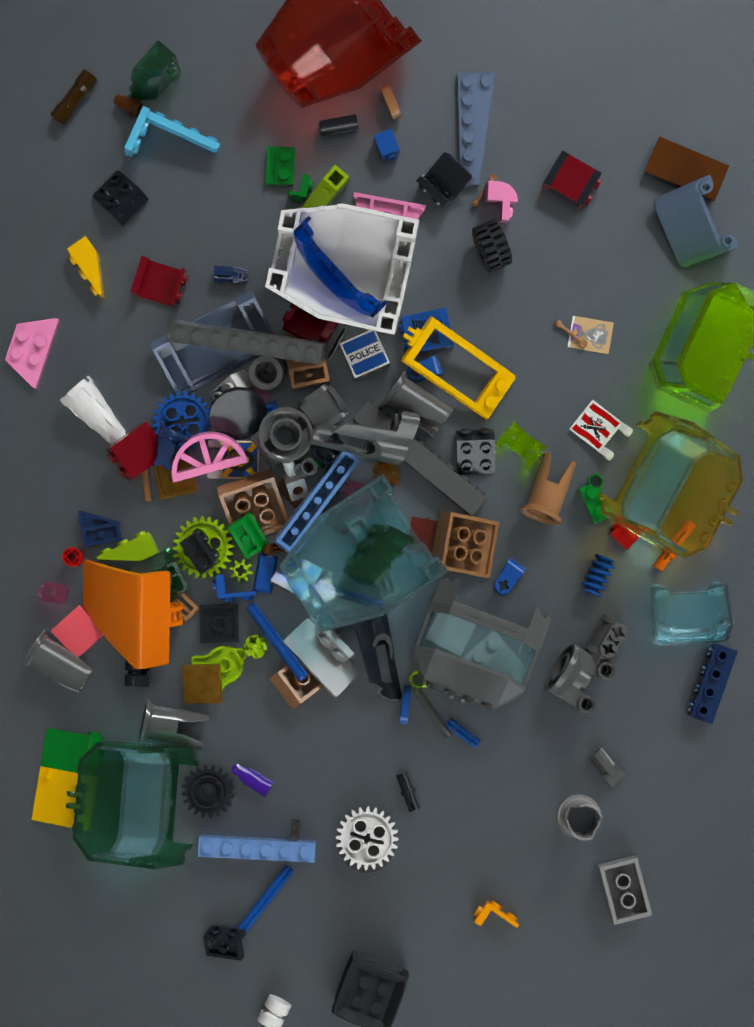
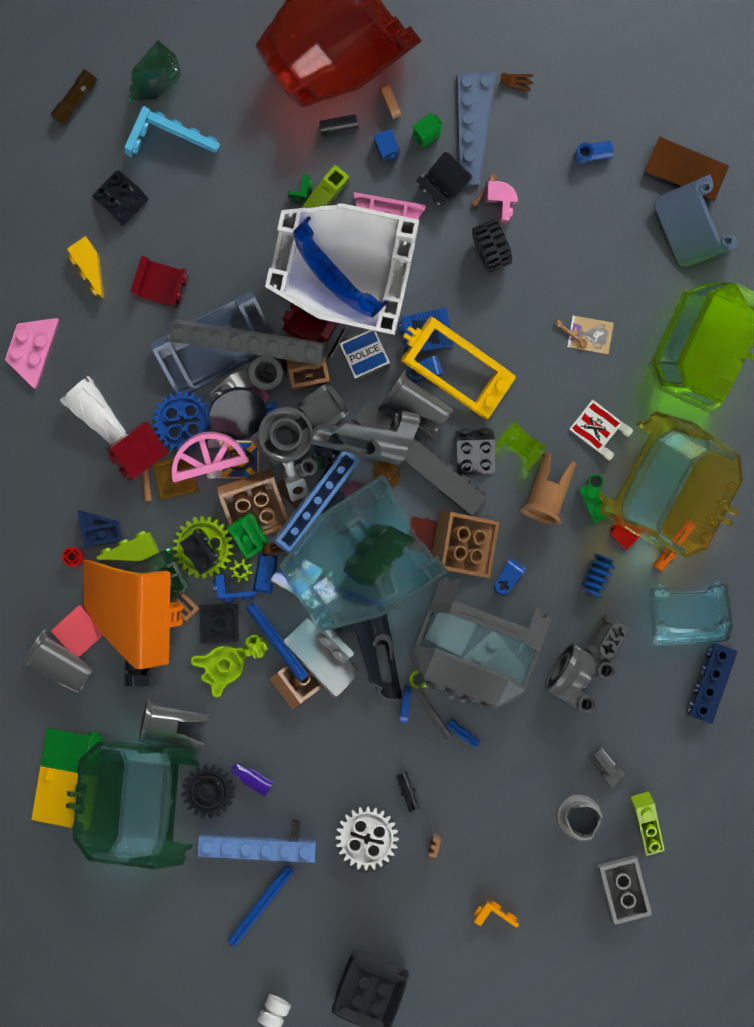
(61, 592): clear pink brick -> none
(128, 104): reddish brown cone -> none
(167, 442): dark blue hair -> none
(202, 683): pearl gold tile -> none
(224, 942): black bracket -> none
(230, 274): dark blue hinge -> none
(280, 166): green plate -> none
(427, 130): none -> green brick
(434, 846): none -> medium nougat tile
(510, 79): none -> reddish brown piece
(573, 179): dark red panel -> none
(595, 151): none -> blue piece
(647, 823): none -> lime slope

